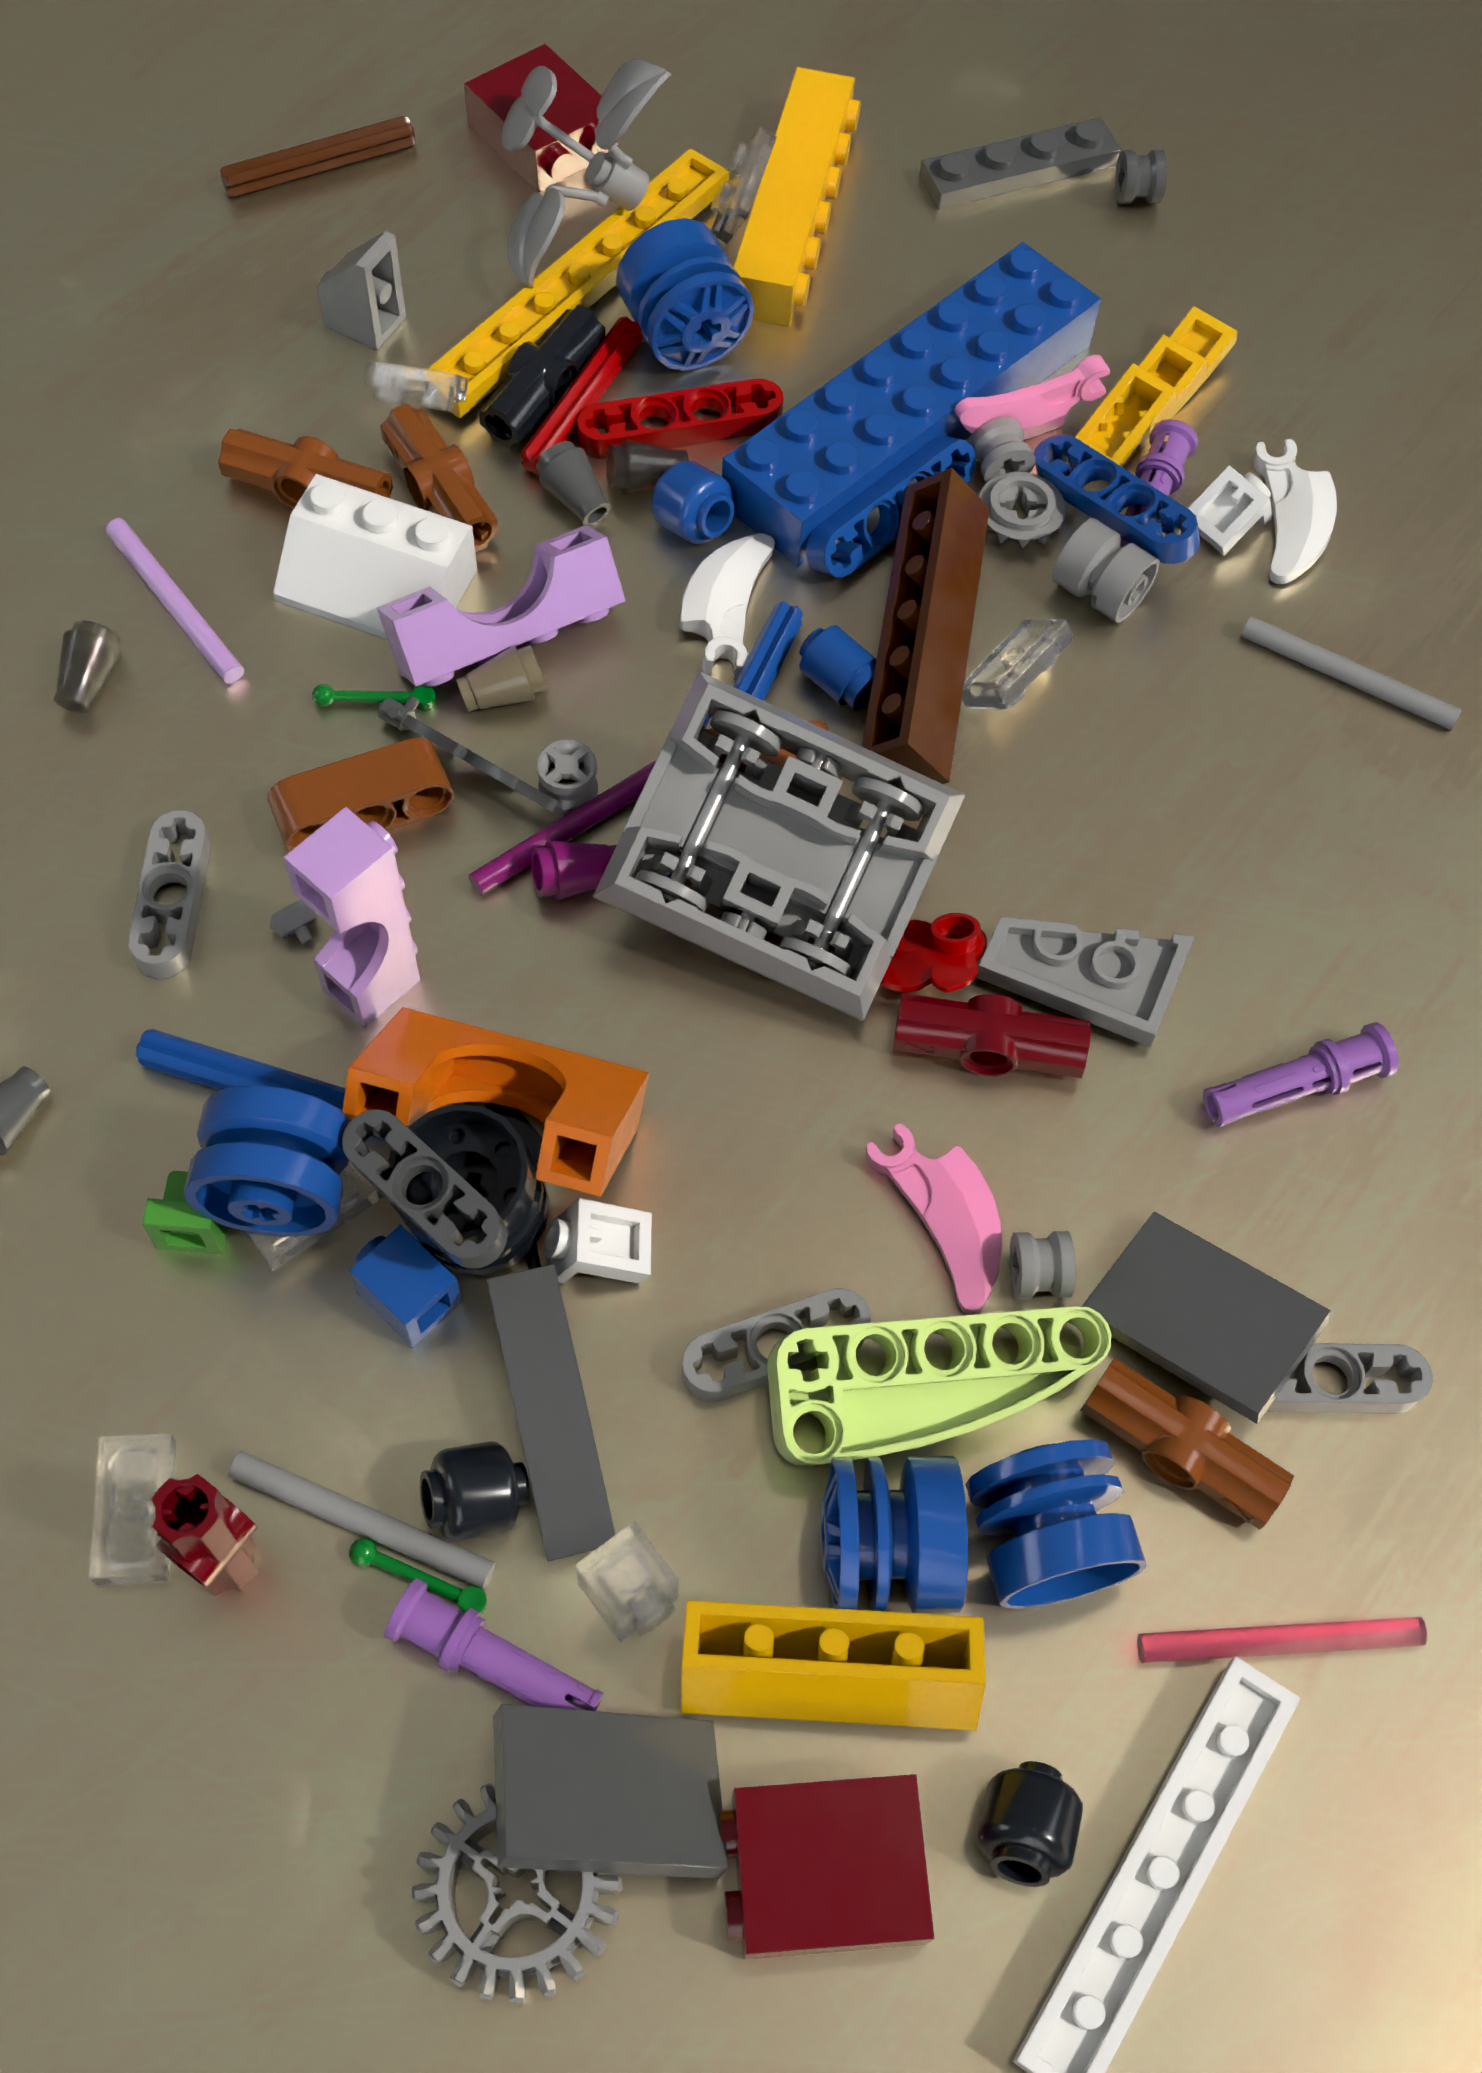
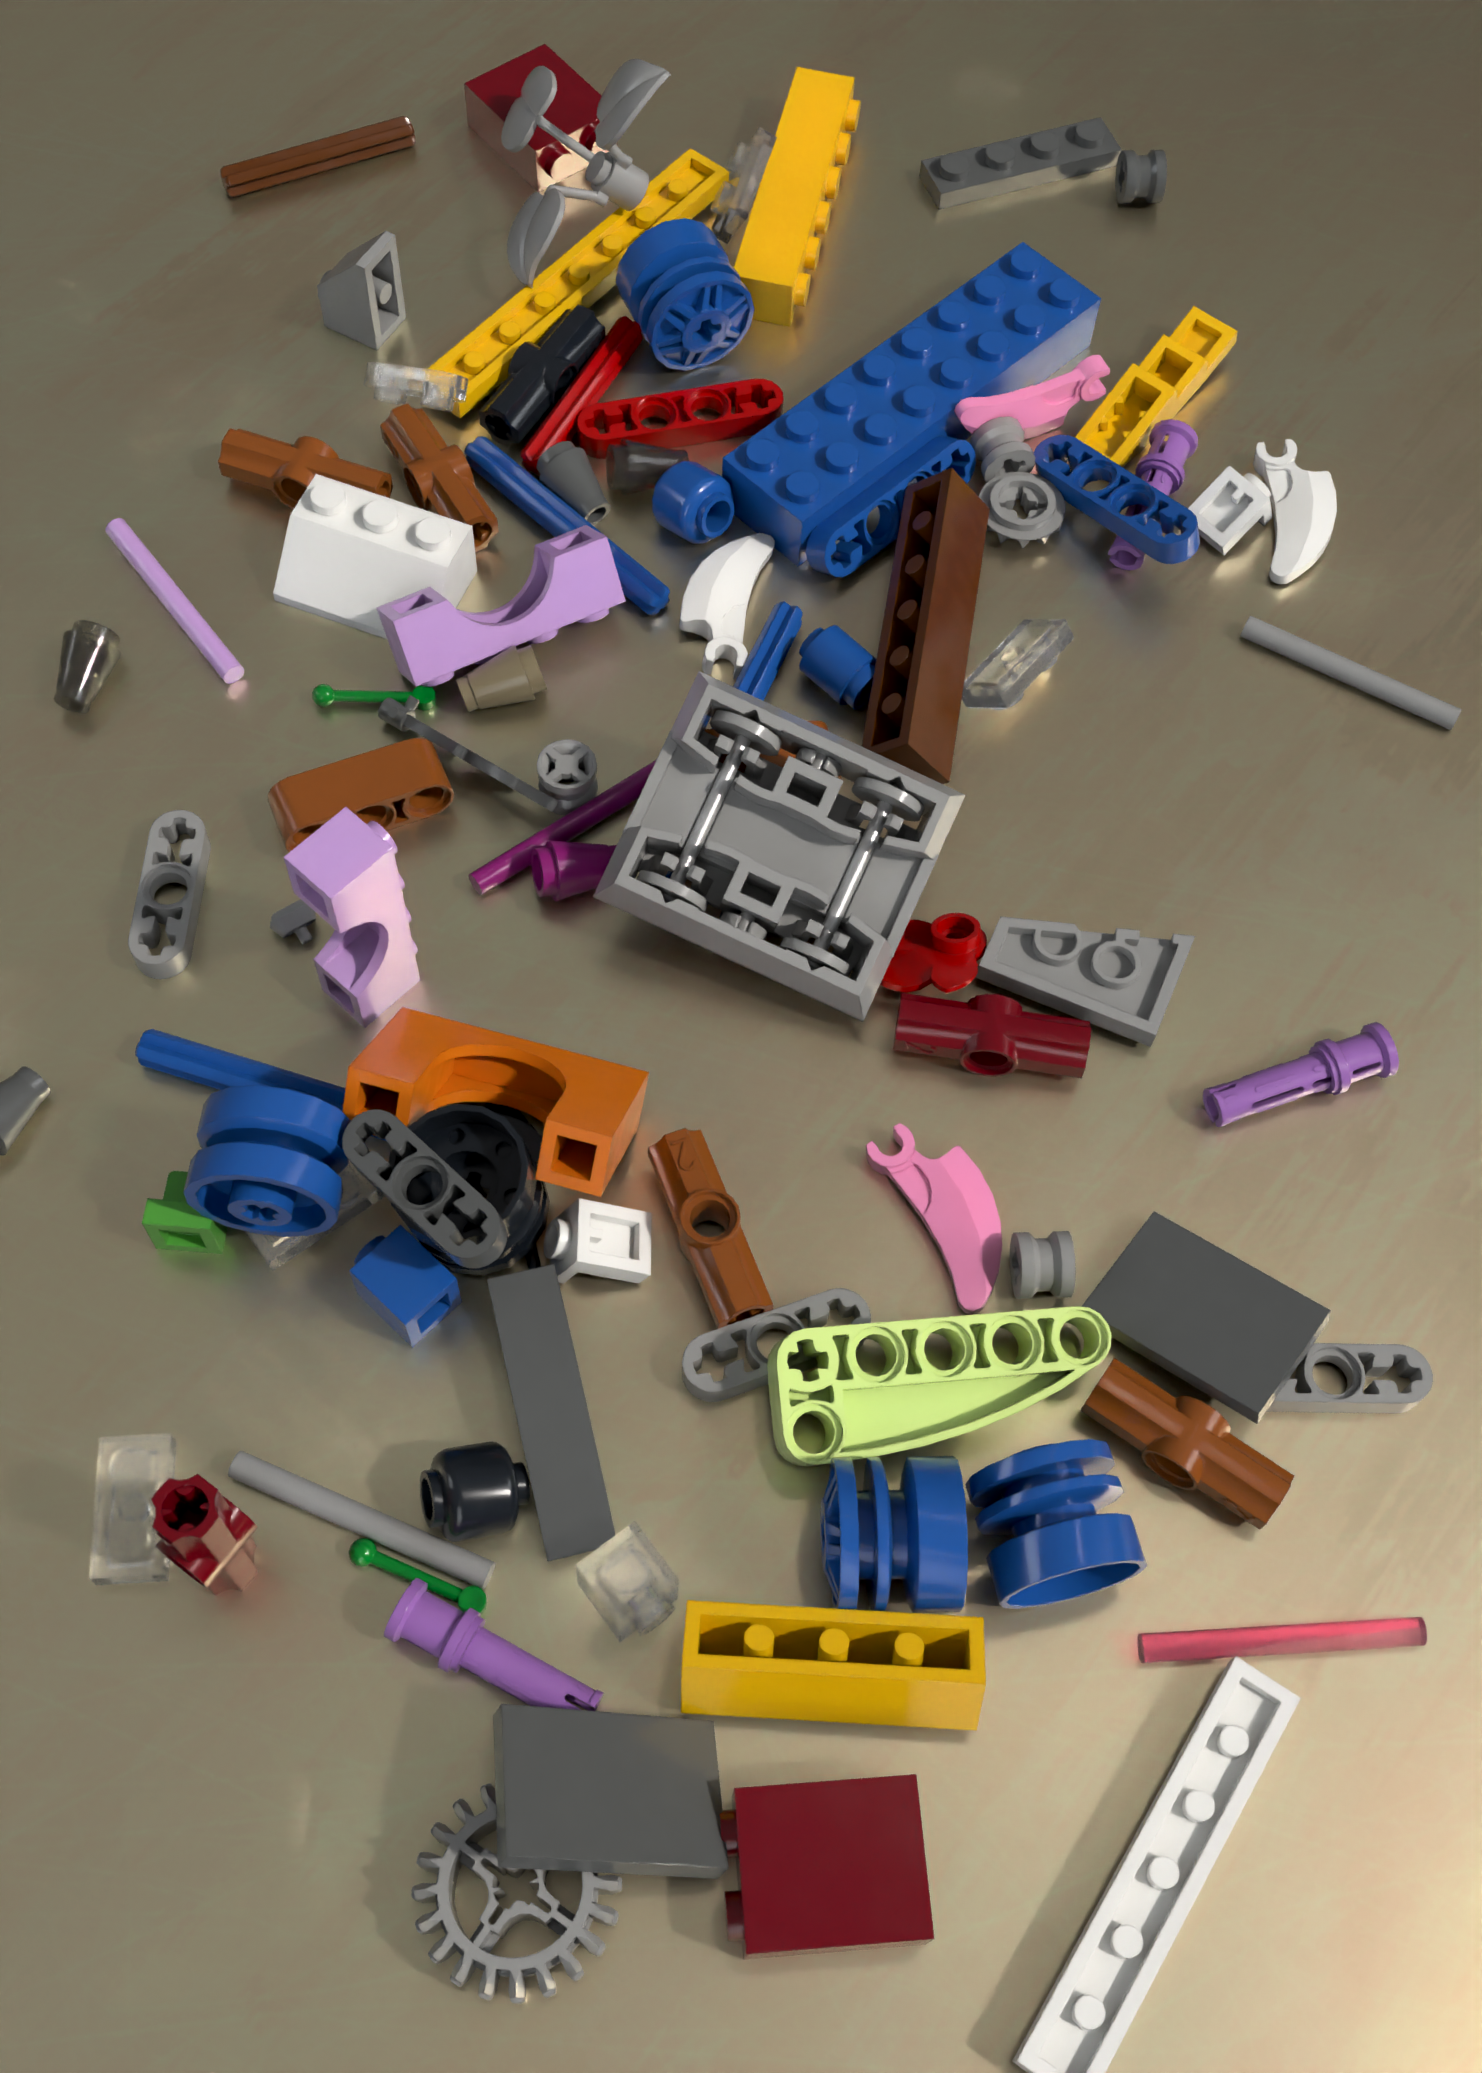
(560, 518): none -> blue axle
(697, 1195): none -> dark orange piece
(1029, 1824): black head -> none
(1101, 567): light grey wheel -> none

